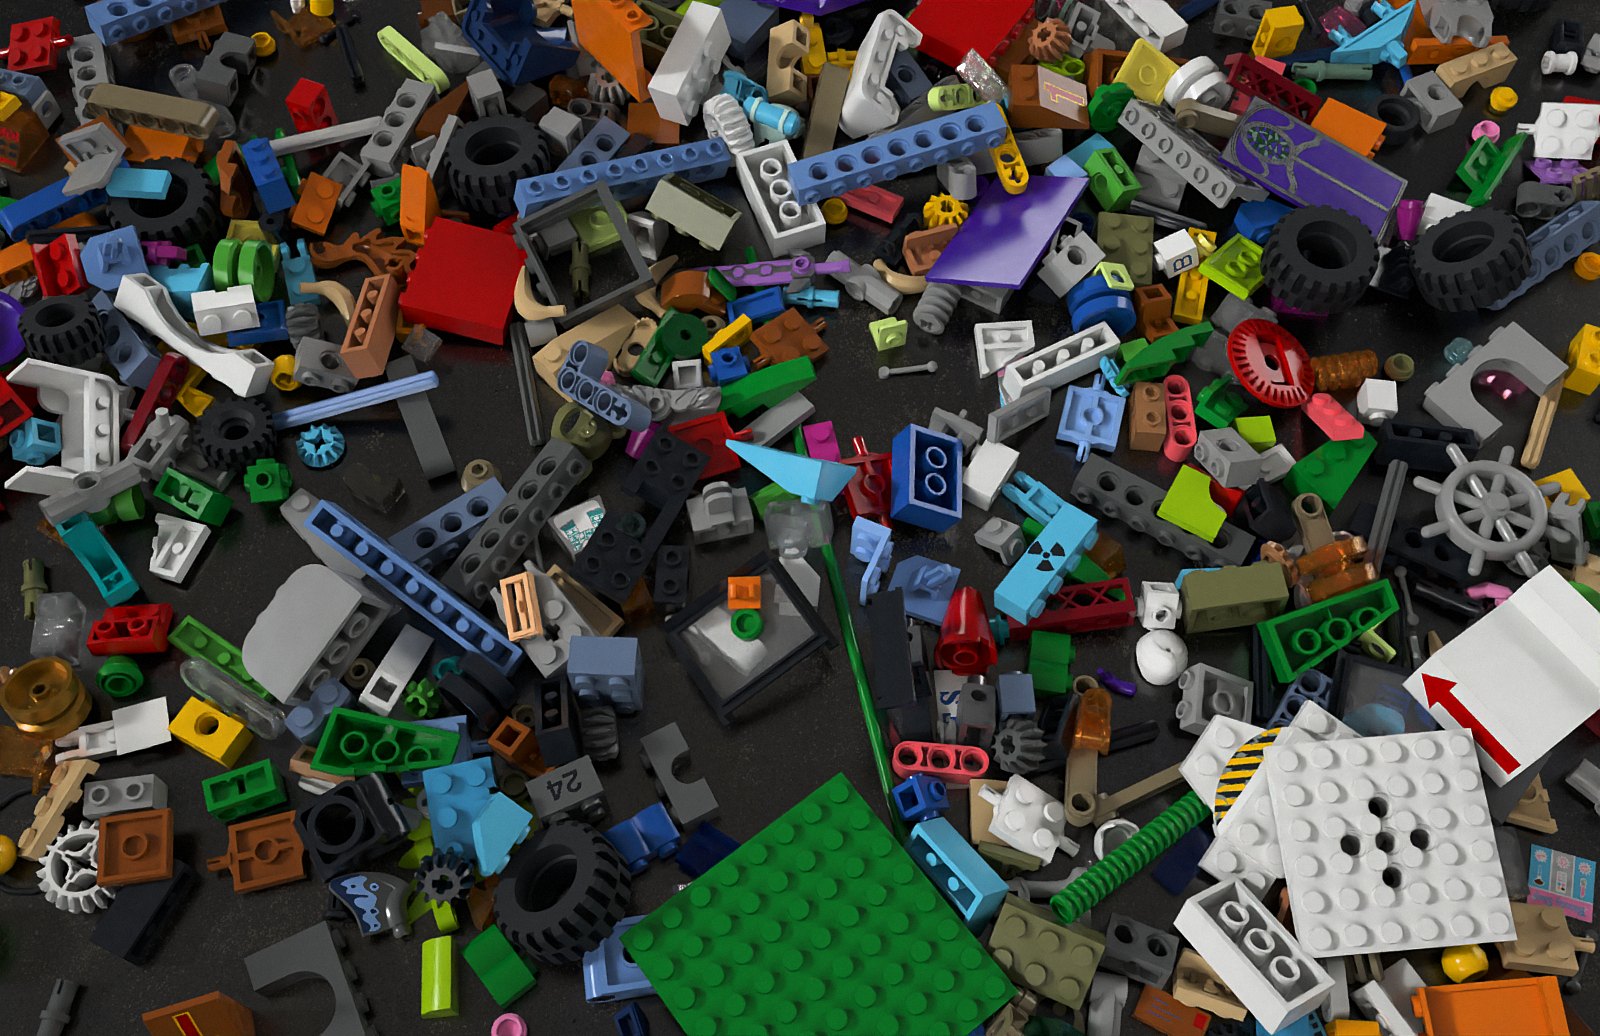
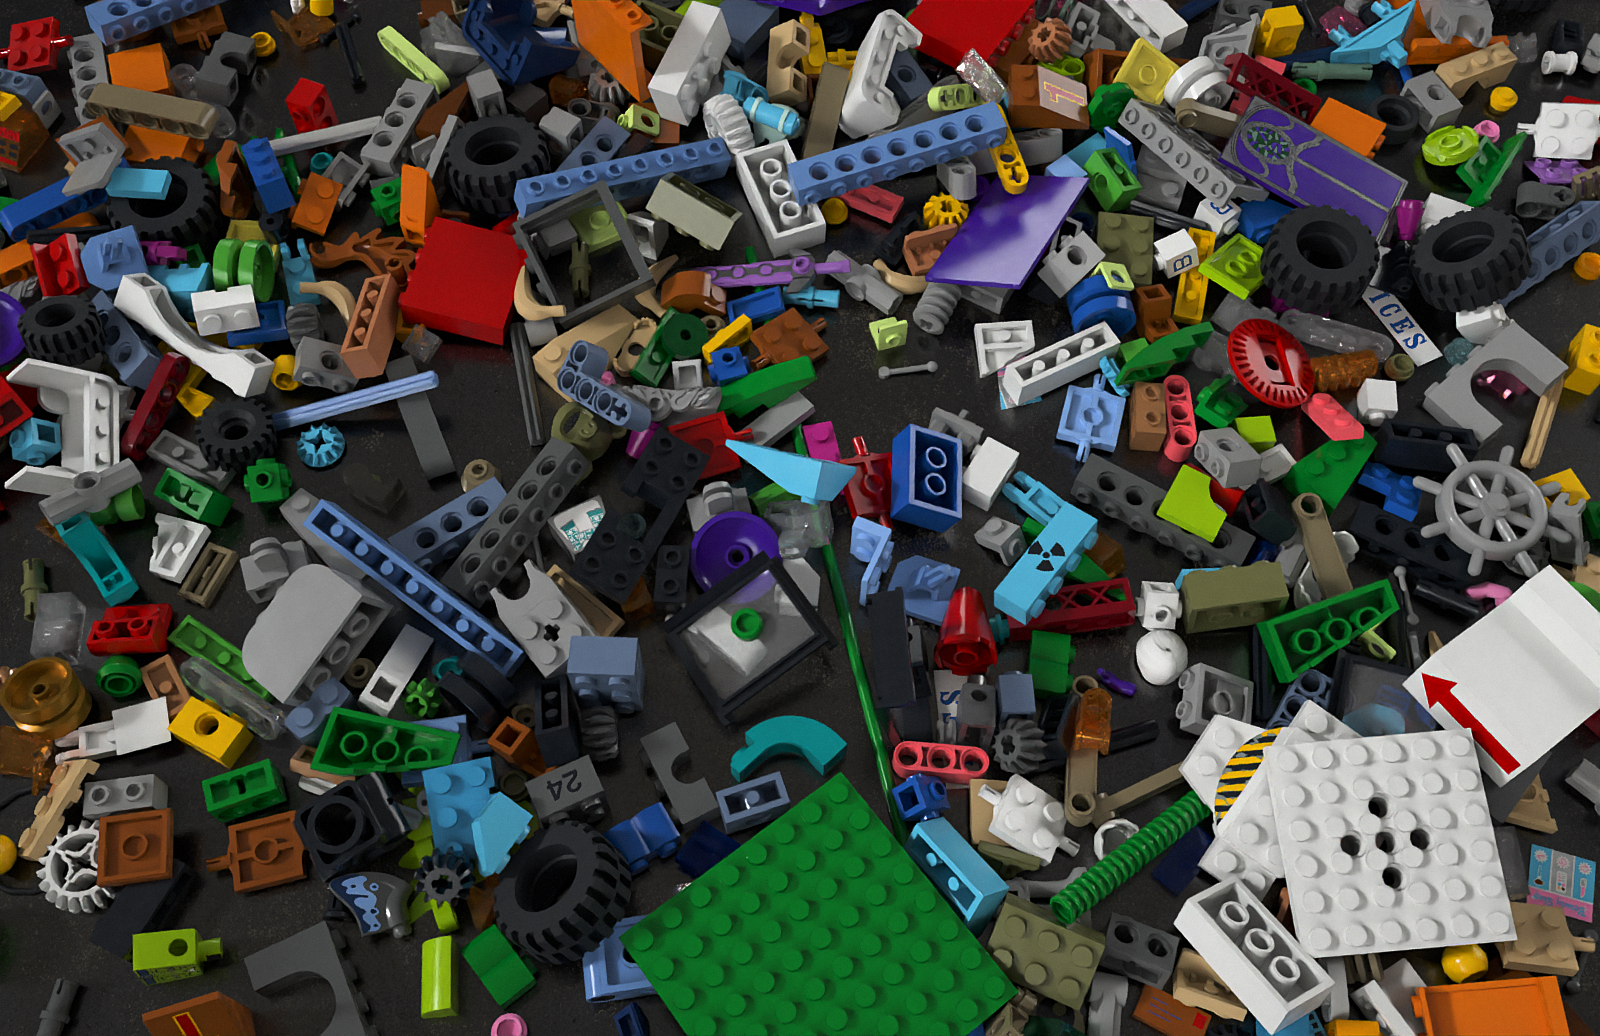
(142, 69): none -> orange brick
(160, 957): none -> lime torso
(161, 445): light grey brick -> none
(163, 680): none -> medium nougat plate
(213, 576): none -> dark tan tile
(271, 566): none -> light grey brick
(320, 162): none -> teal plate
(532, 605): light nougat tile -> none
(632, 120): none -> yellowish green bracket
(720, 537): none -> dark purple dish
(722, 285): green piece -> none
(744, 593): orange tile -> none
(753, 802): none -> sand blue brick
(789, 735): none -> teal arch
(1018, 414): light grey tile -> none
(1123, 147): none -> blue piece
(1204, 245): light yellow plate -> none
(1218, 219): none -> white brick
(1231, 41): none -> light grey wing
(1274, 553): medium nougat gear -> none
(1335, 334): none -> clear plate
(1336, 569): clear orange wheel -> none
(1386, 512): dark grey axle -> none
(1401, 326): none -> white sticker
(1401, 494): none -> blue plate
(1450, 145): none -> lime tile
(1480, 324): none -> white slope
(1523, 47): none -> clear tile

